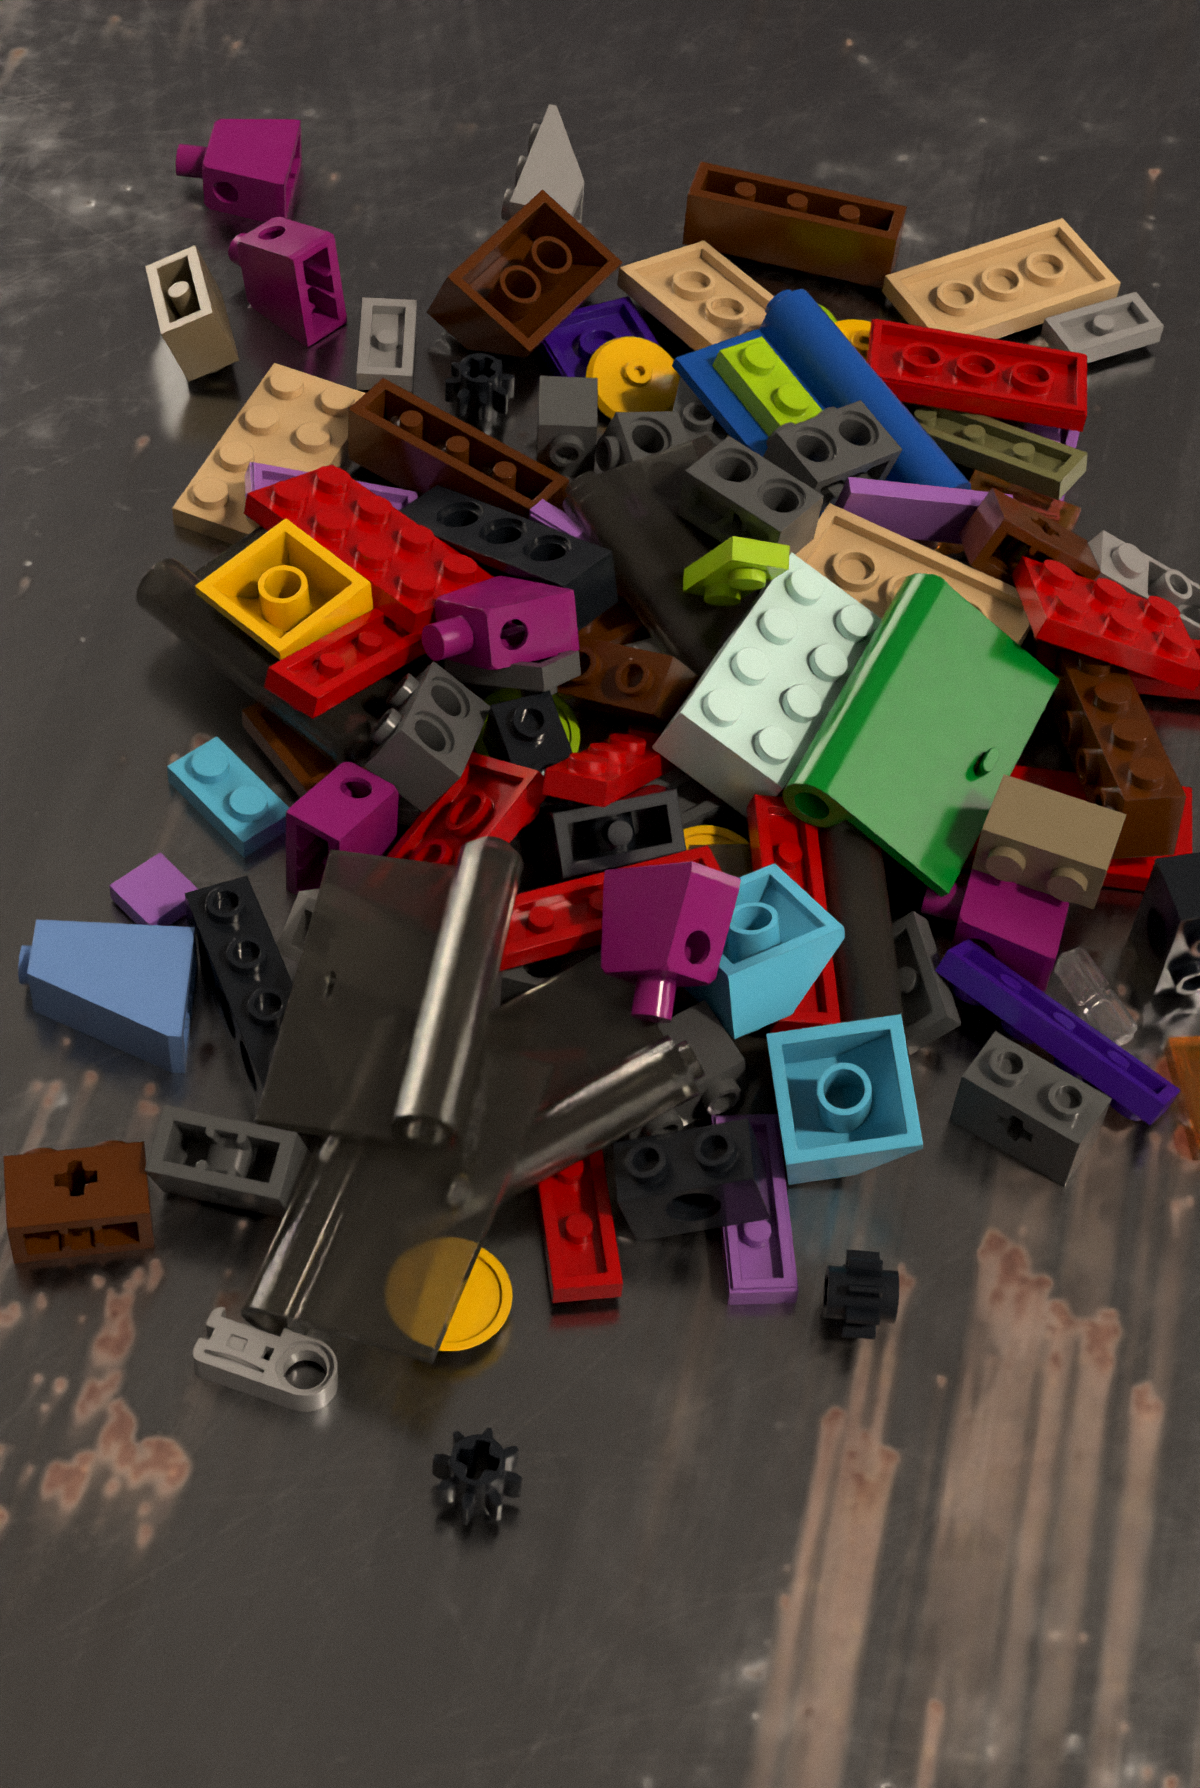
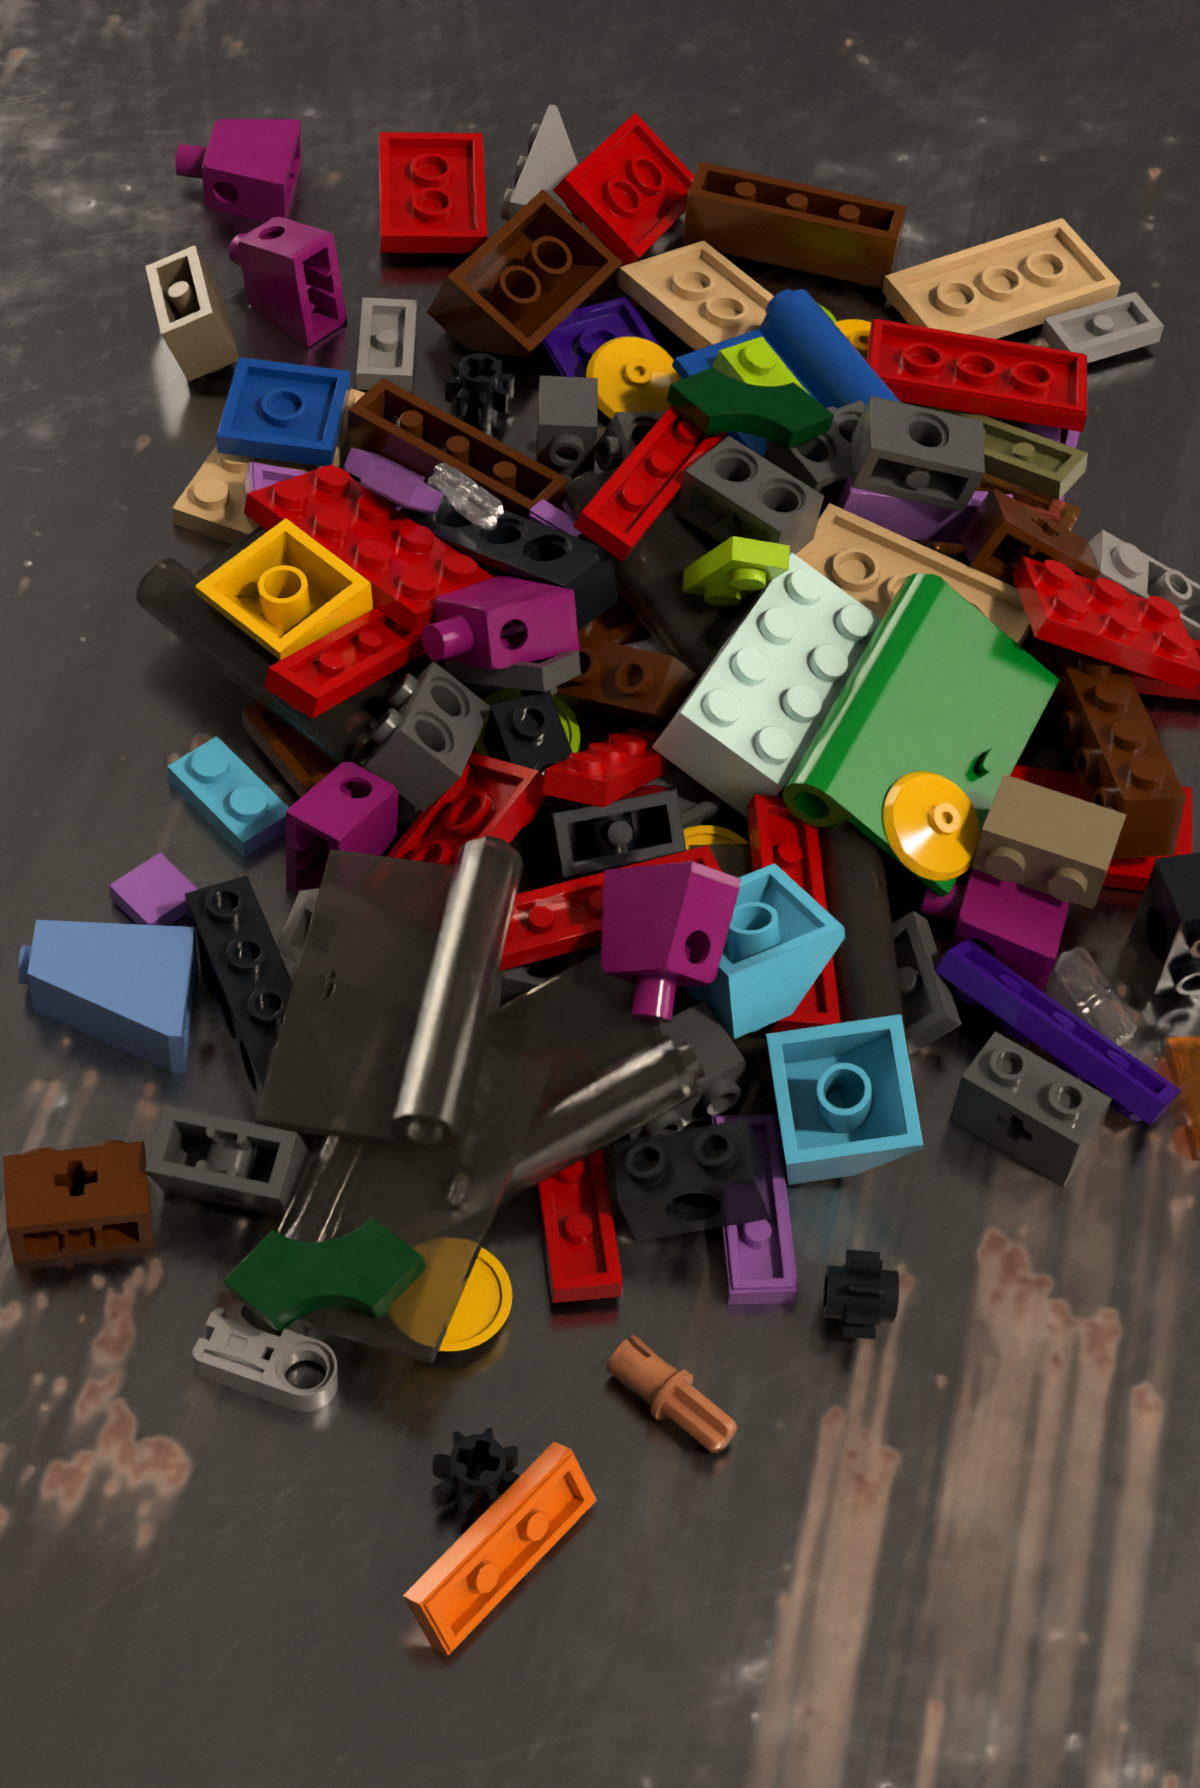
(284, 412): none -> blue plate
(294, 1277): none -> dark green tile
(393, 481): none -> medium lavender tile
(432, 192): none -> red plate
(465, 496): none -> clear piece
(500, 1548): none -> orange tile
(628, 190): none -> red plate
(644, 484): none -> red plate
(671, 1394): none -> nougat axle
(726, 405): none -> dark green tile
(917, 454): none -> dark grey brick
(931, 825): none -> yellow piece

